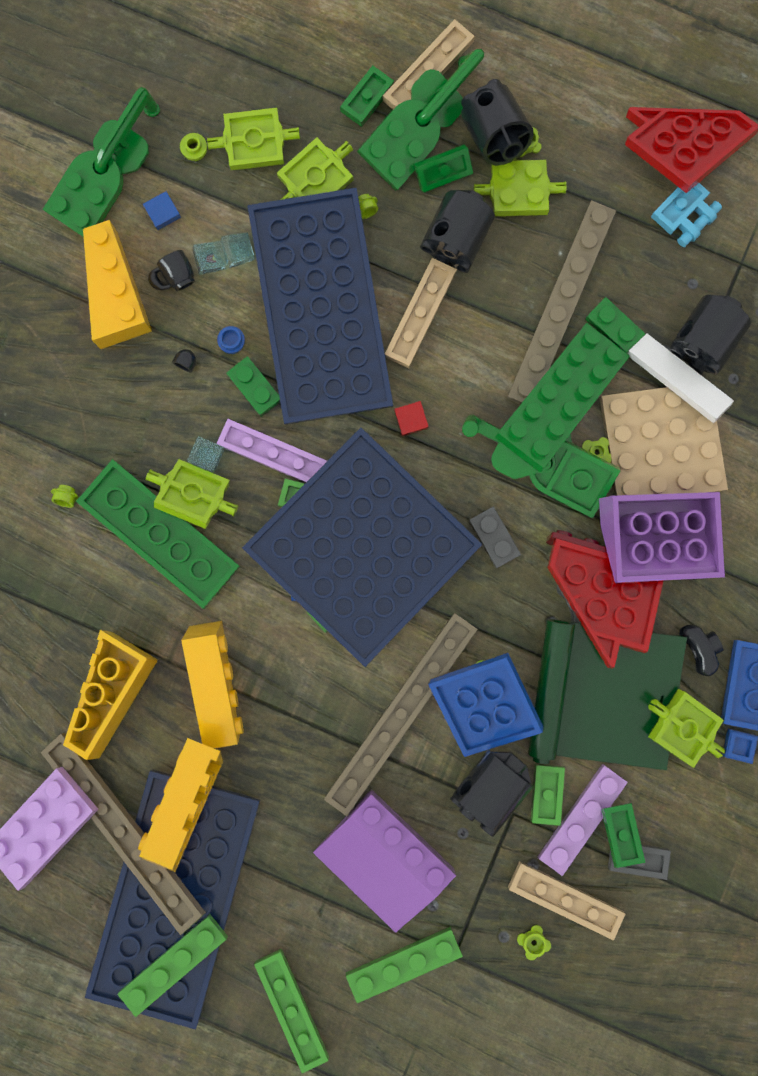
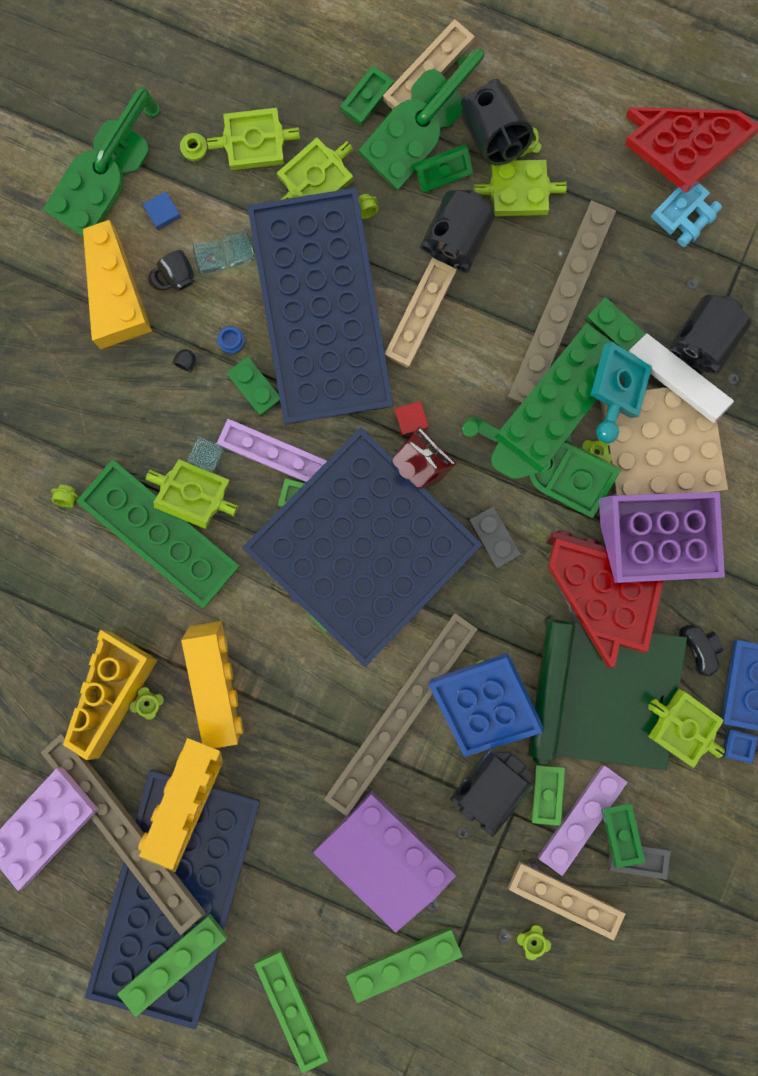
(150, 710): none -> lime plate
(422, 460): none -> dark red torso
(619, 398): none -> teal plate

